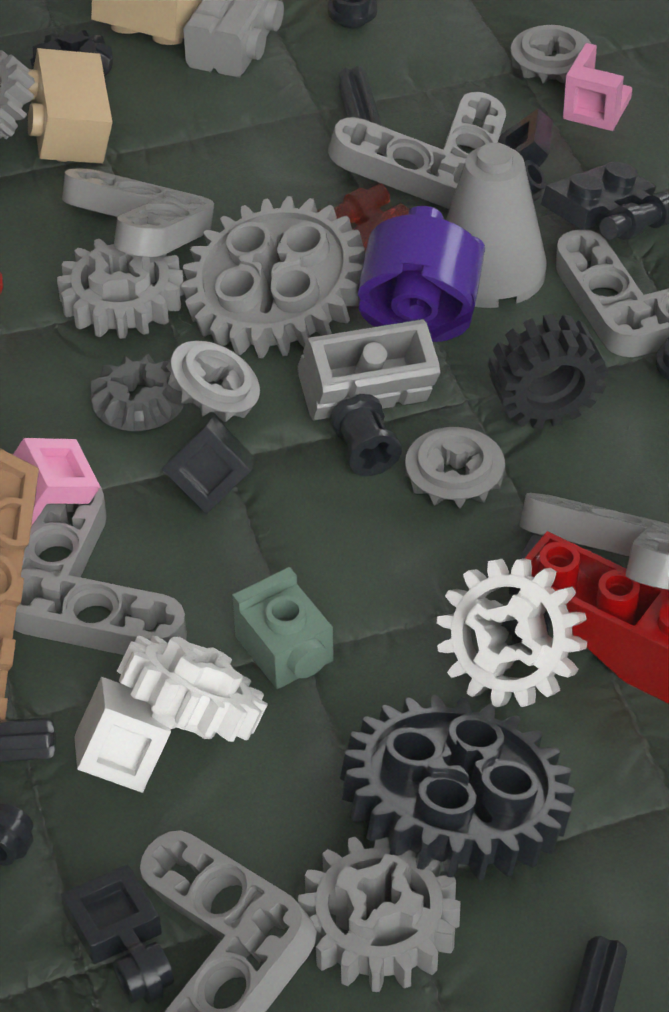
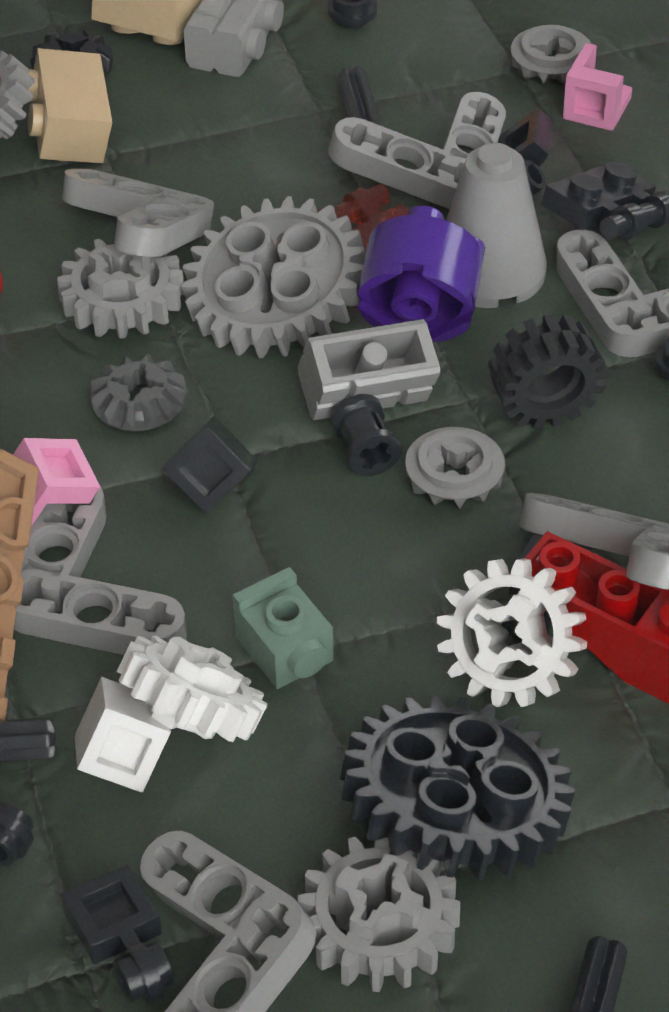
(203, 362): light grey gear -> none

